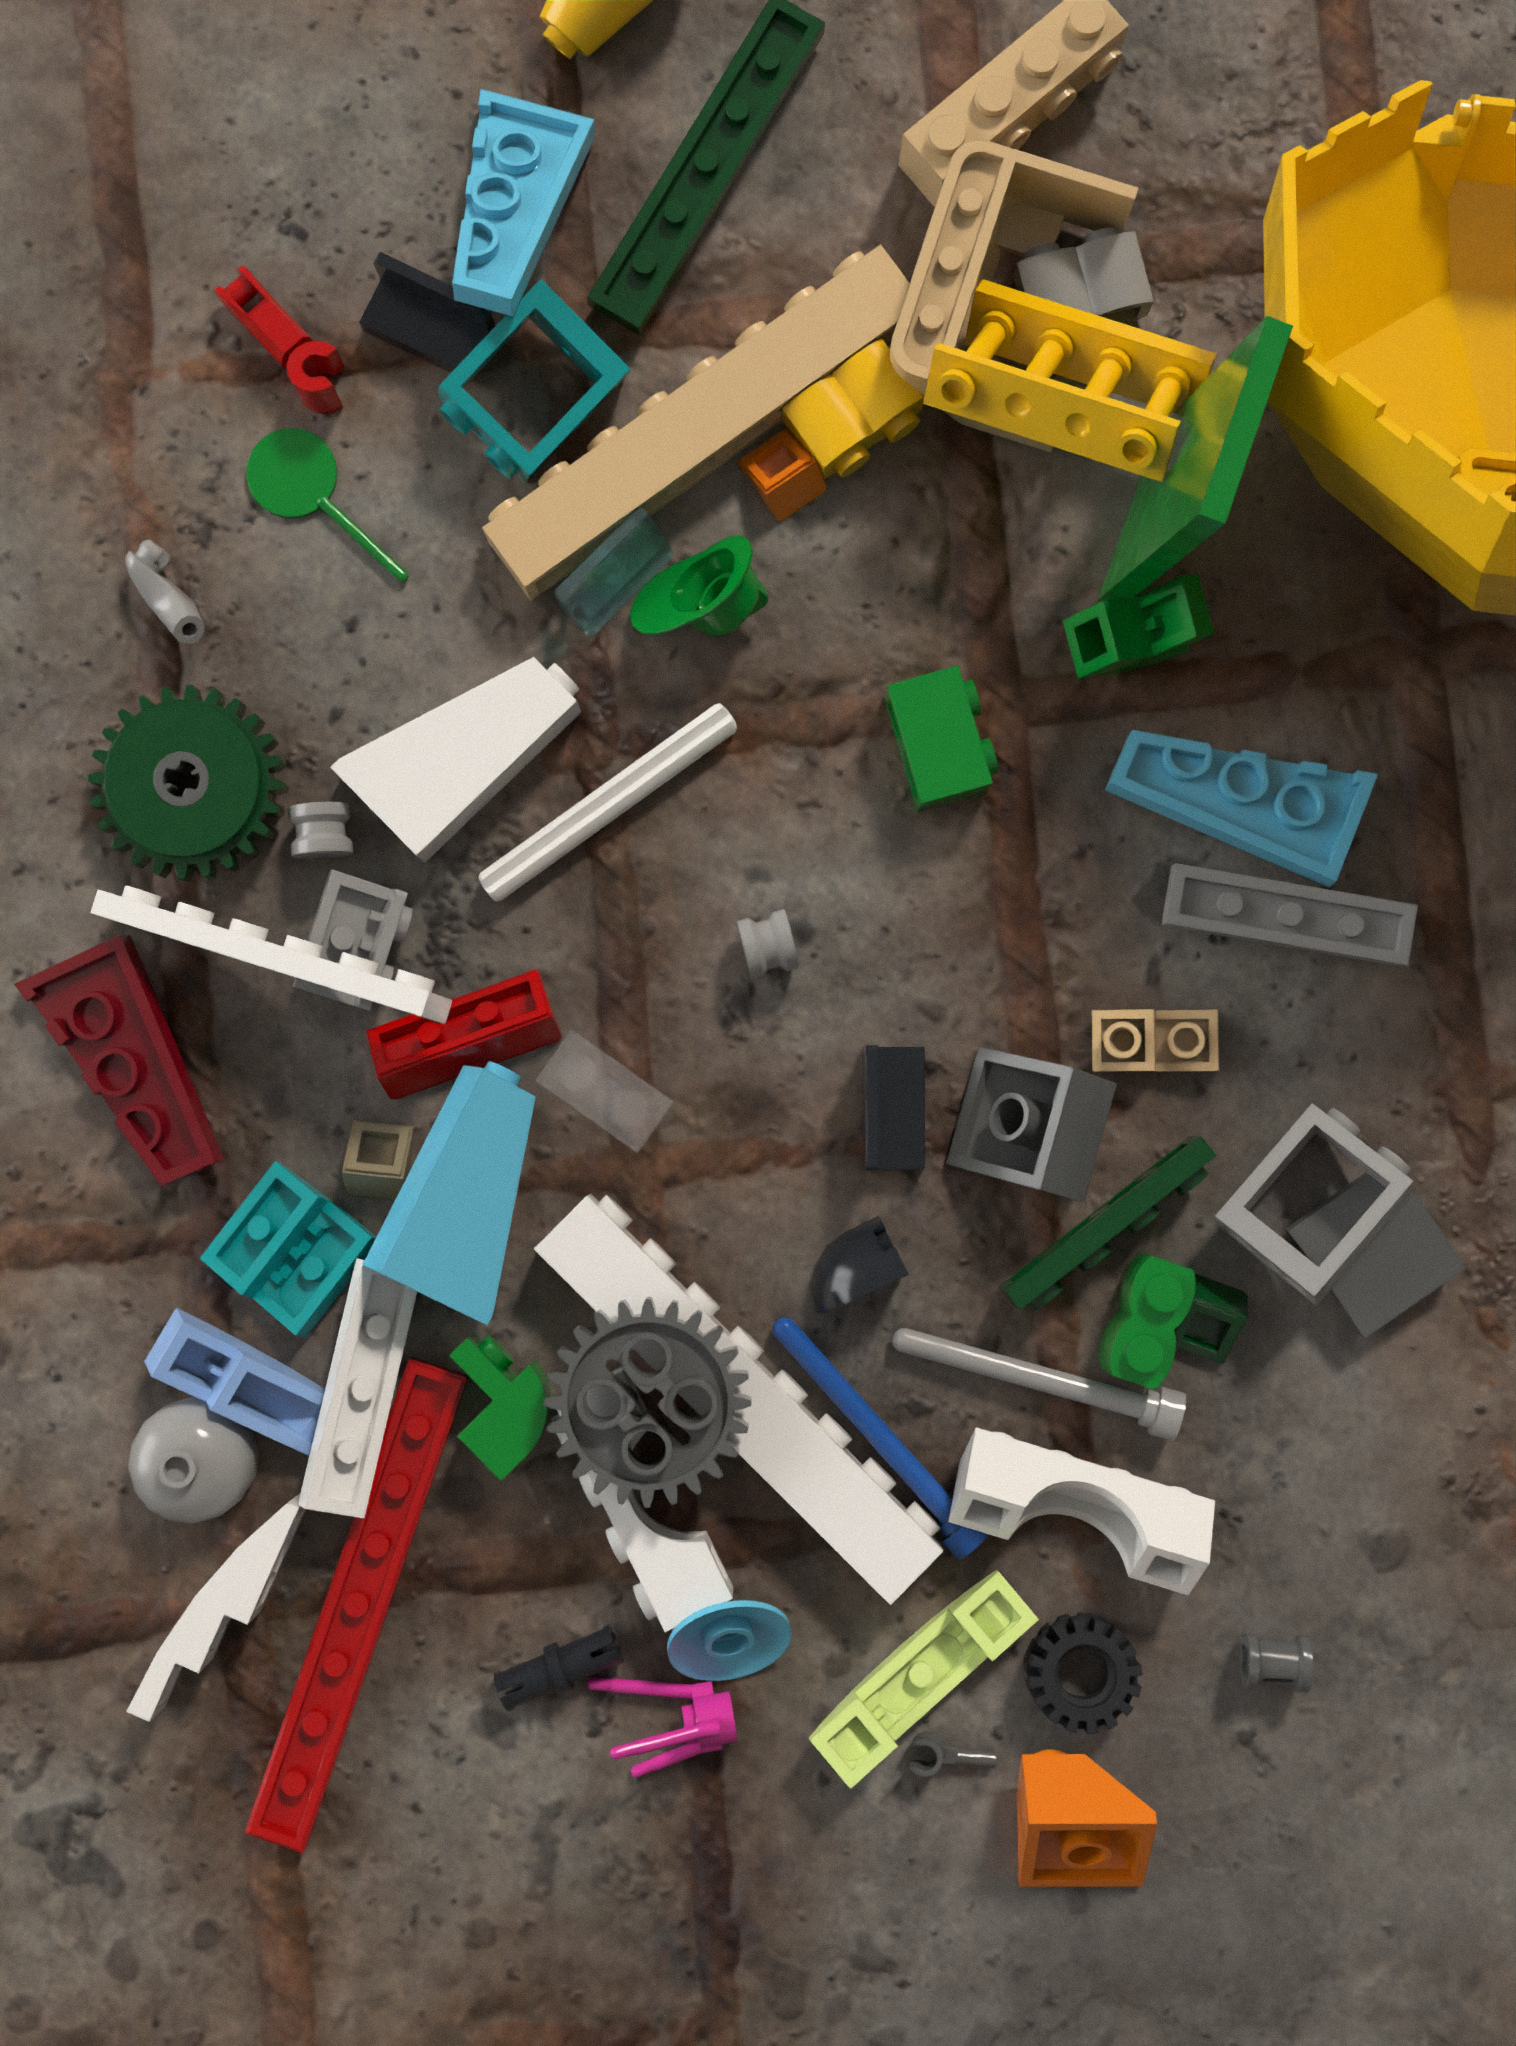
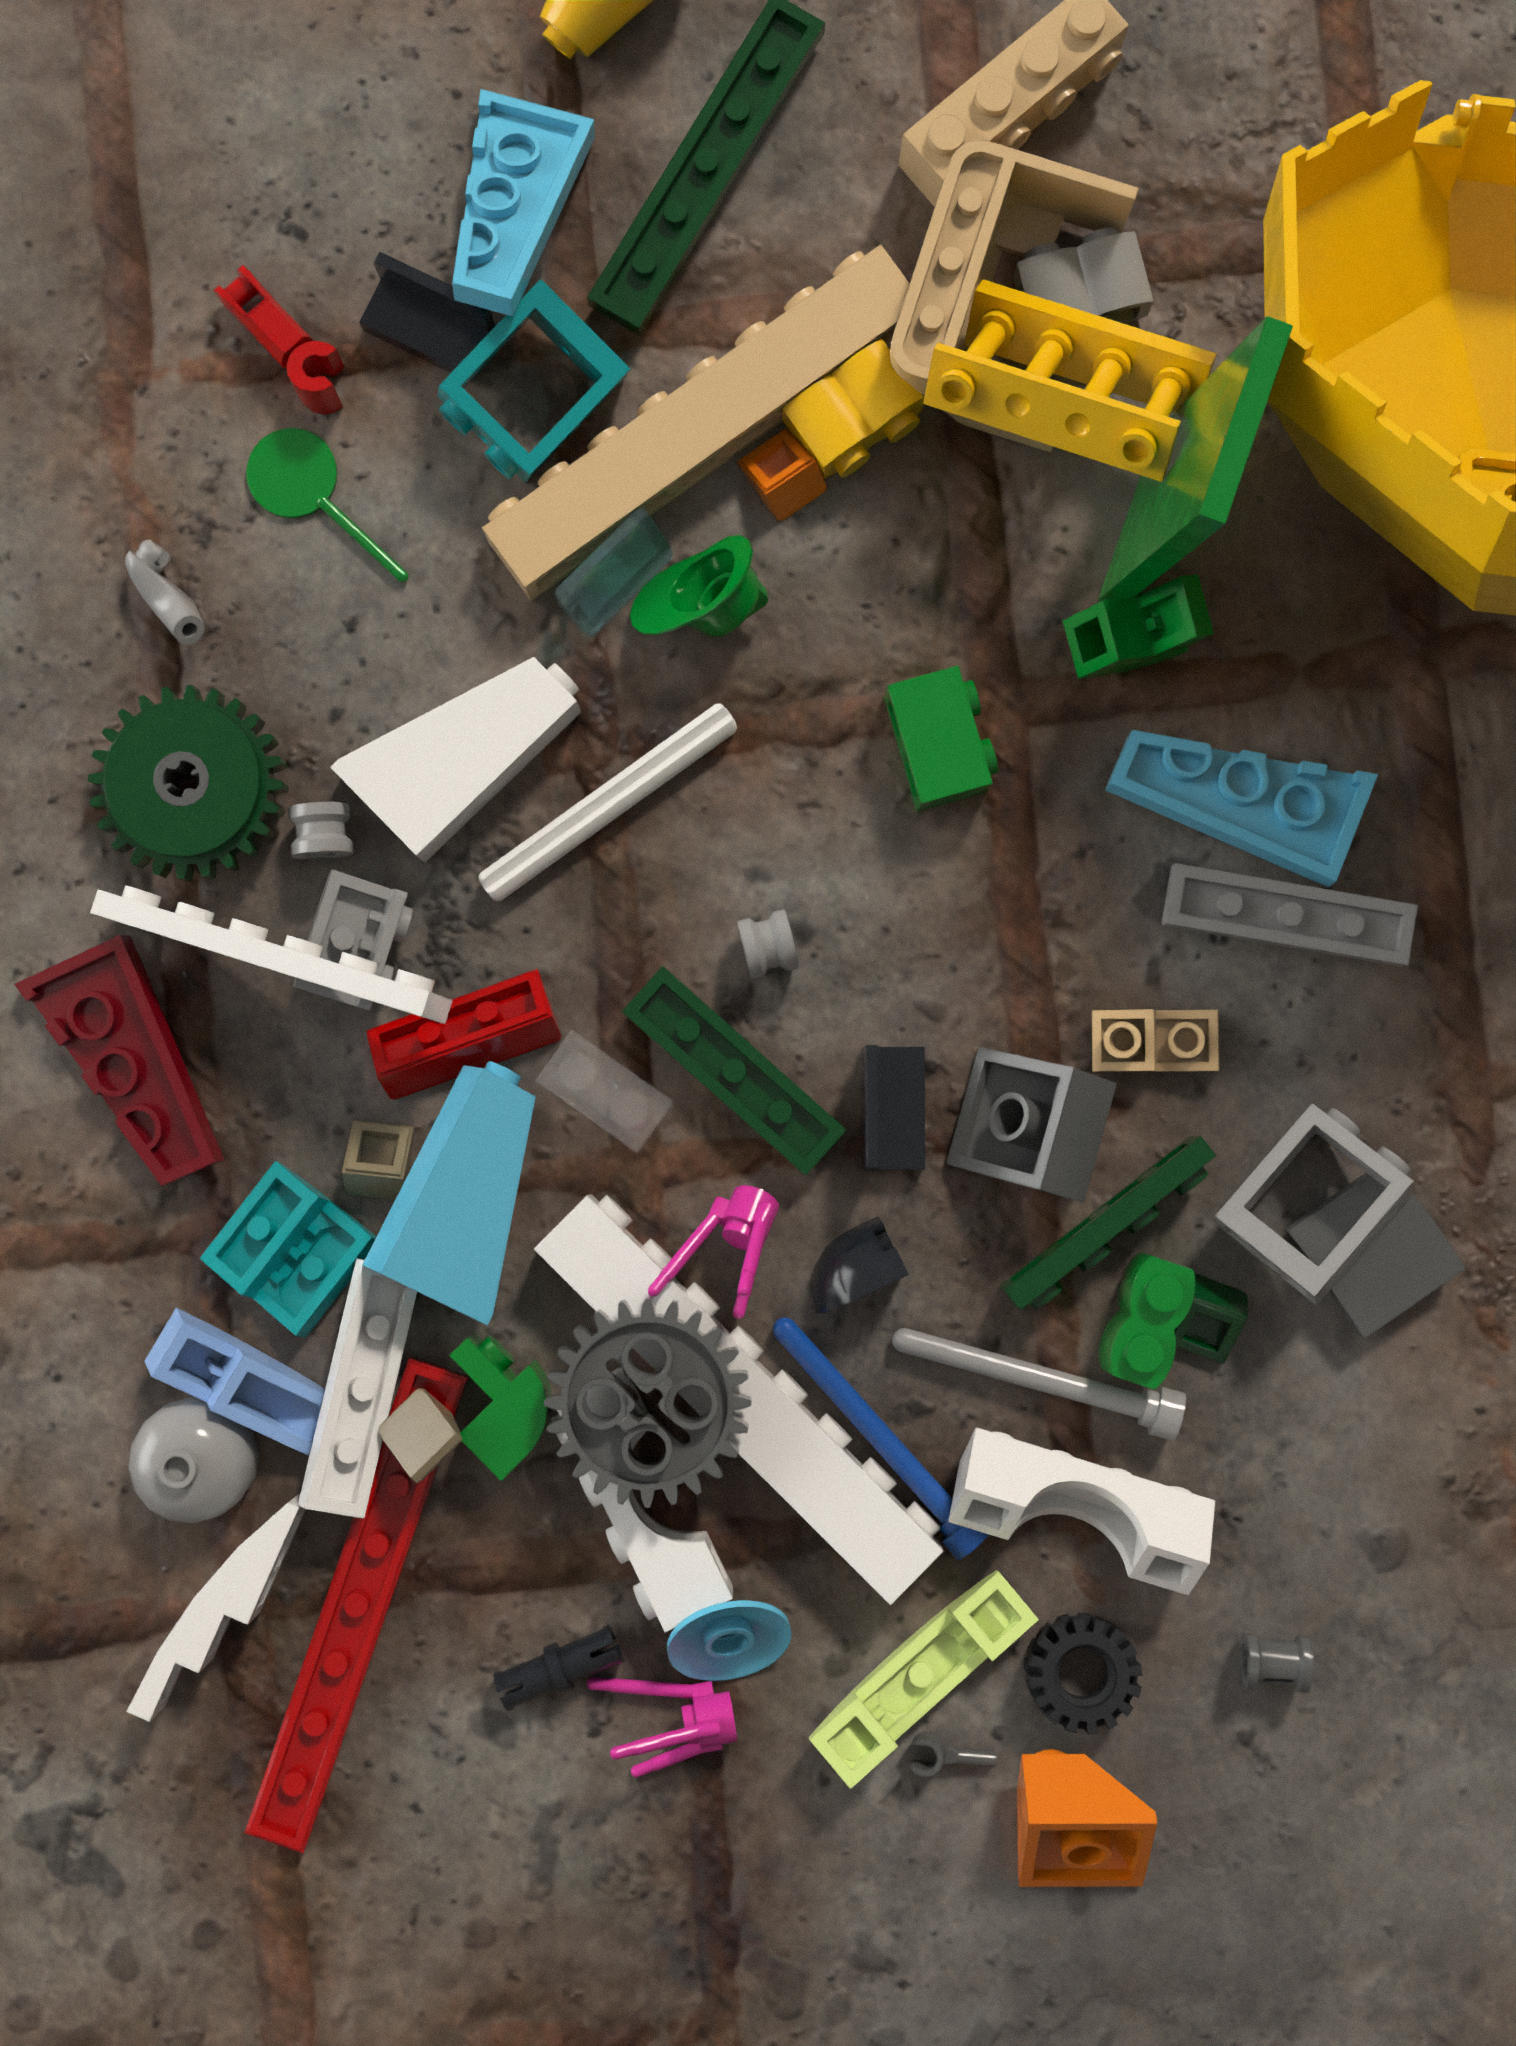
(420, 1434): none -> slope
(734, 1070): none -> dark green plate
(746, 1226): none -> dark pink plant

